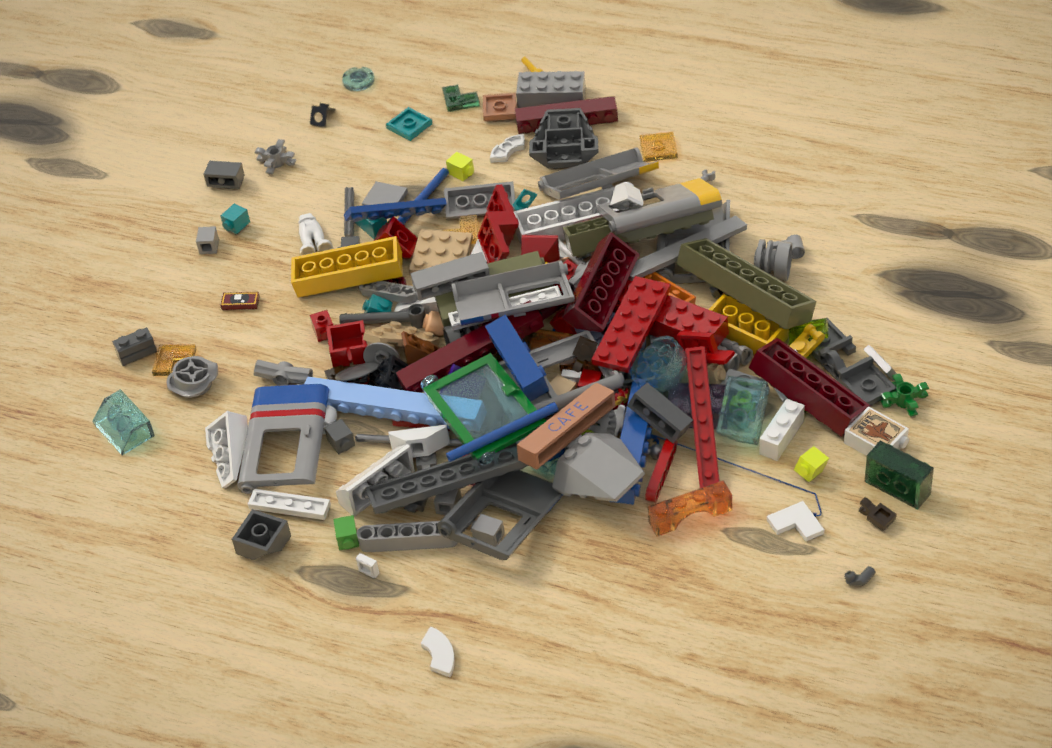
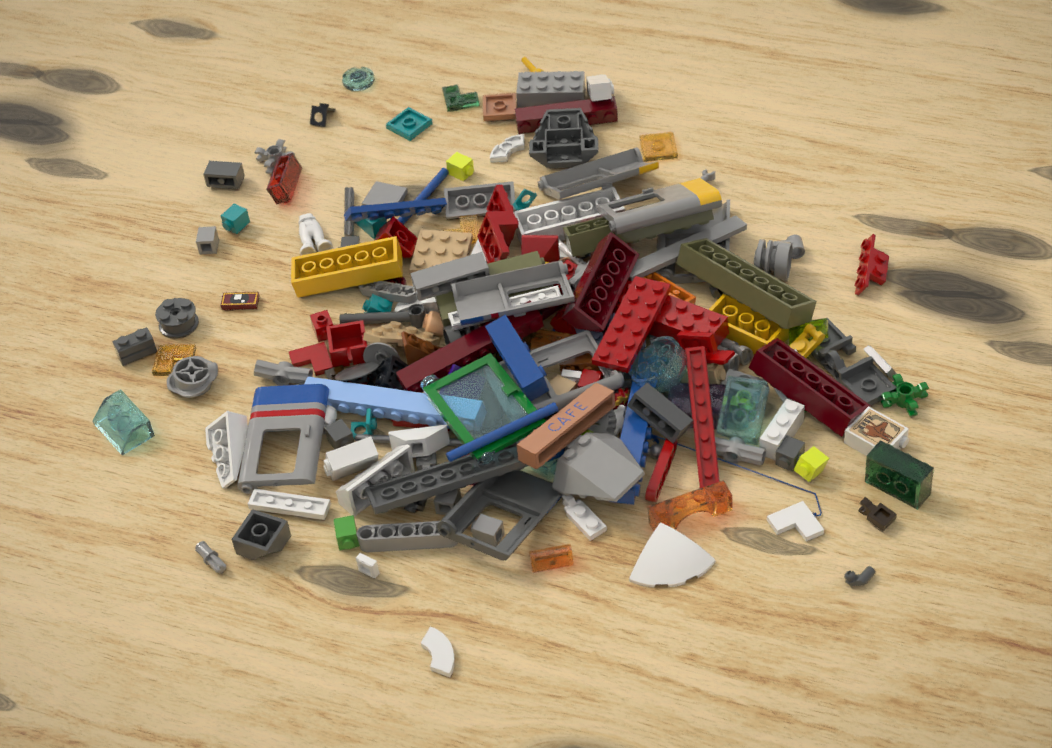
(177, 317): none -> dark grey wheel
(210, 557): none -> light grey axle
(284, 178): none -> clear red brick
(313, 354): none -> red tile
(350, 458): none -> white brick
(370, 424): none -> teal bracket
(551, 558): none -> clear orange brick
(583, 517): none -> white hinge
(584, 351): dark brown plate -> none
(599, 87): none -> white brick
(626, 197): white slope -> none
(670, 559): none -> white brick
(737, 450): none -> light grey piece
(789, 453): none -> dark grey brick
(872, 265): none -> red bracket

